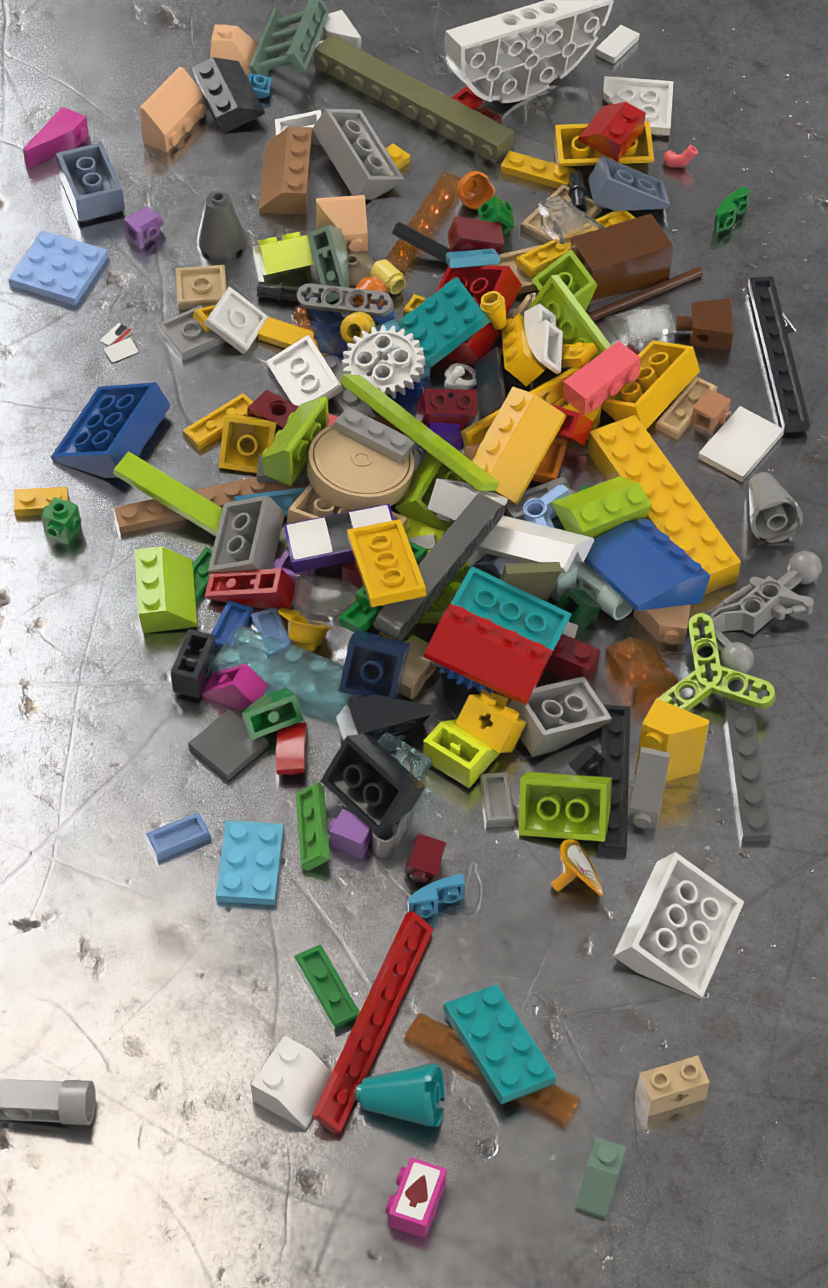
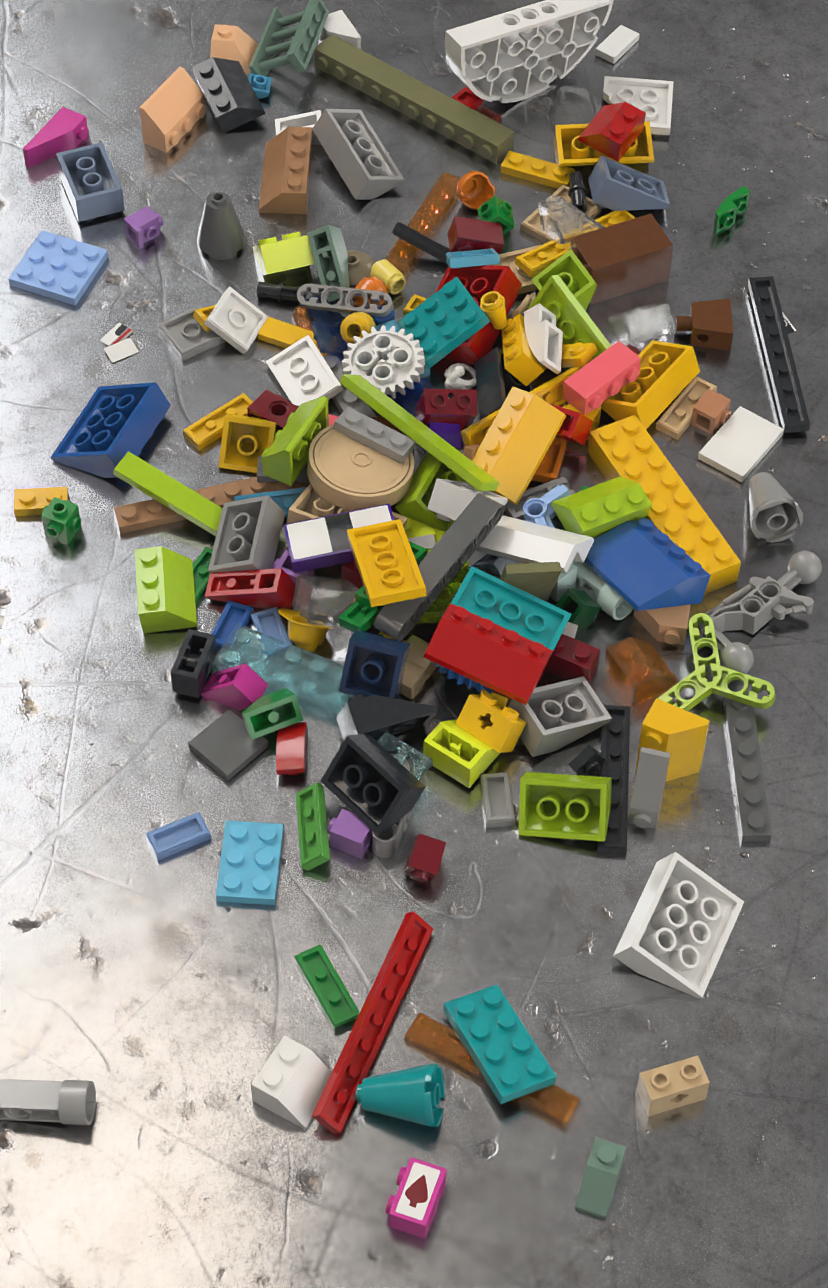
(200, 286): tan tile -> none
(347, 214): light nougat slope -> none
(398, 156): yellow plate -> none
(446, 890): dark azure slope -> none
(576, 864): shield -> none
(645, 294): reddish brown piece -> none
(675, 160): coral arm -> none

